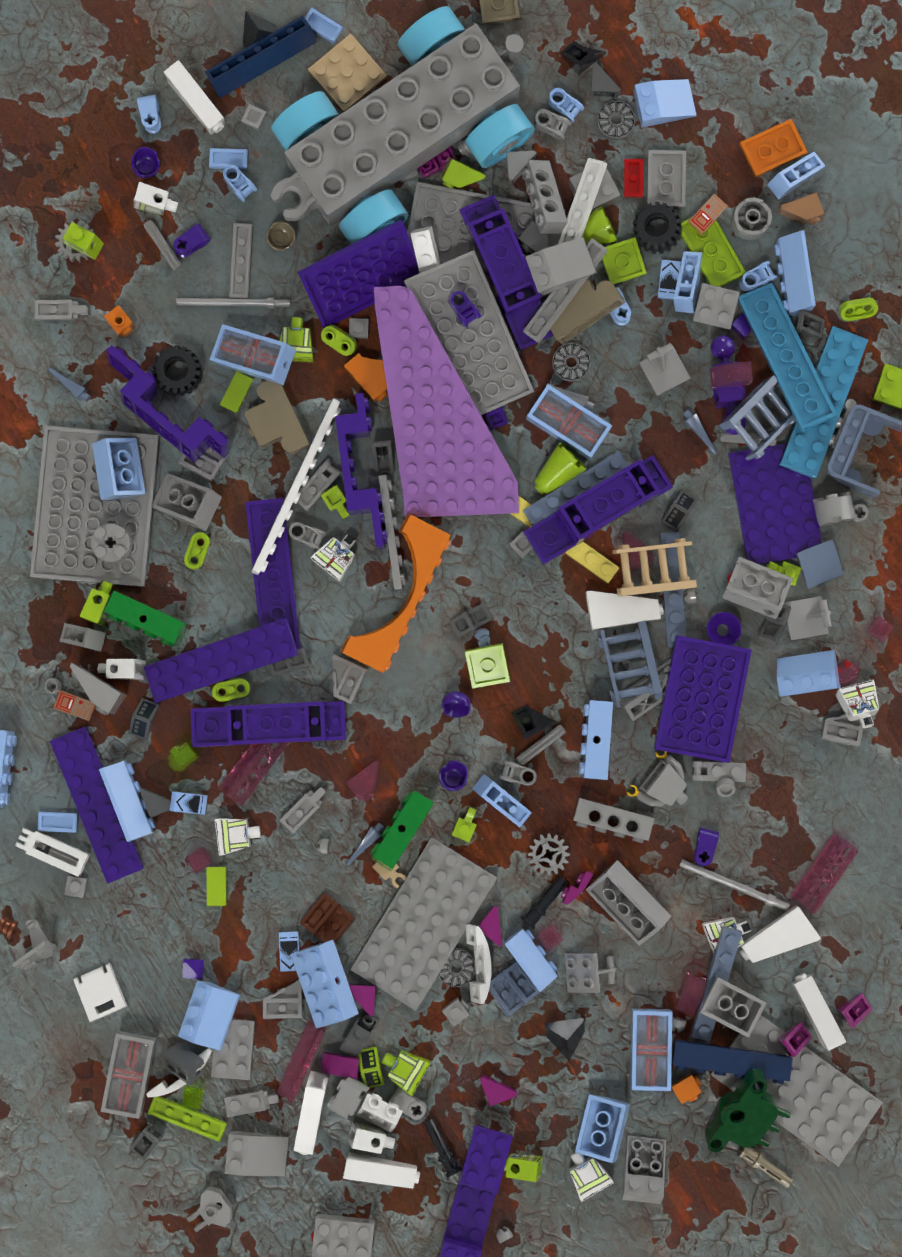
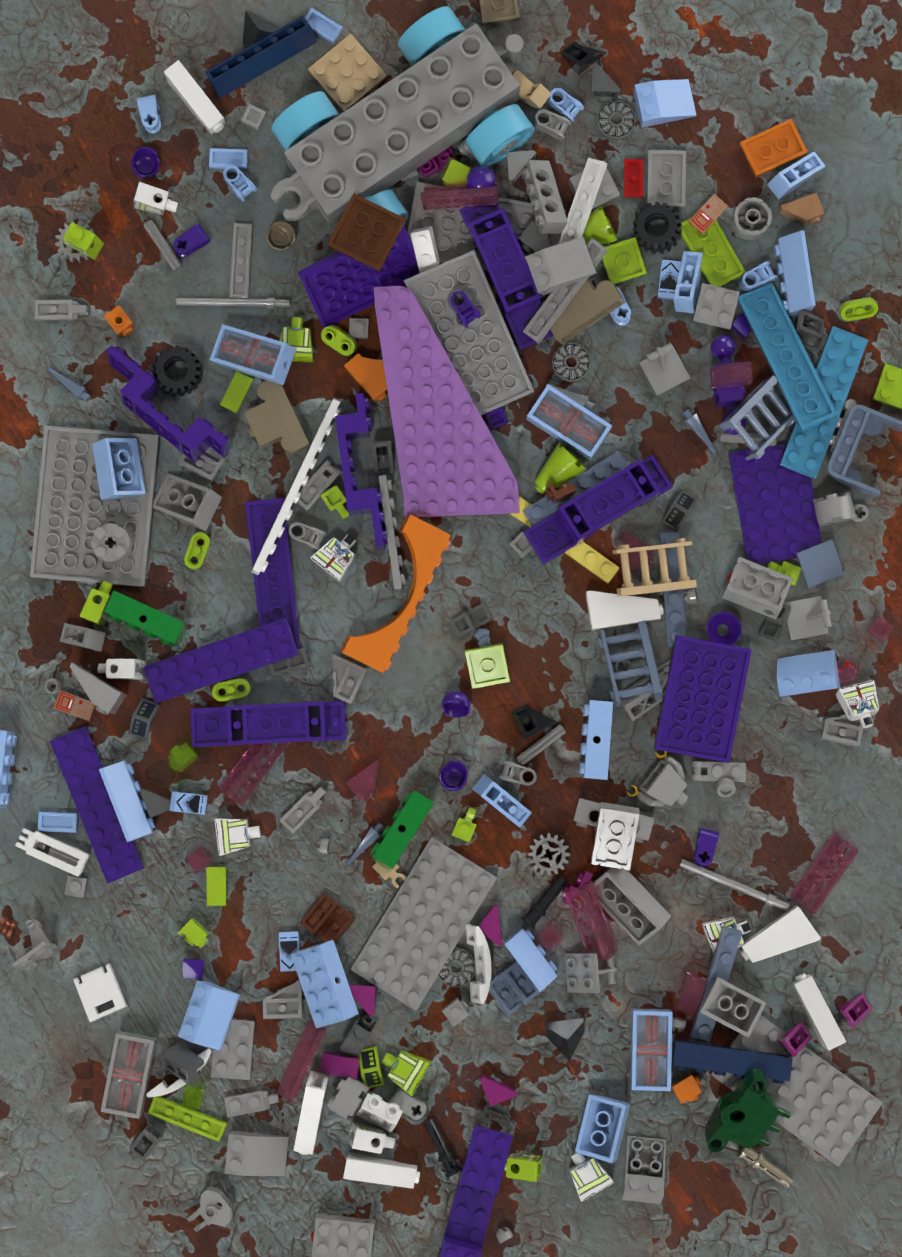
(194, 933): none -> lime brick
(366, 232): none -> reddish brown plate
(459, 196): none -> clear pink fence
(480, 177): none -> dark purple hair
(530, 94): none -> tan brick
(563, 492): none -> copper bracket
(598, 925): none -> clear pink fence
(615, 836): none -> piece

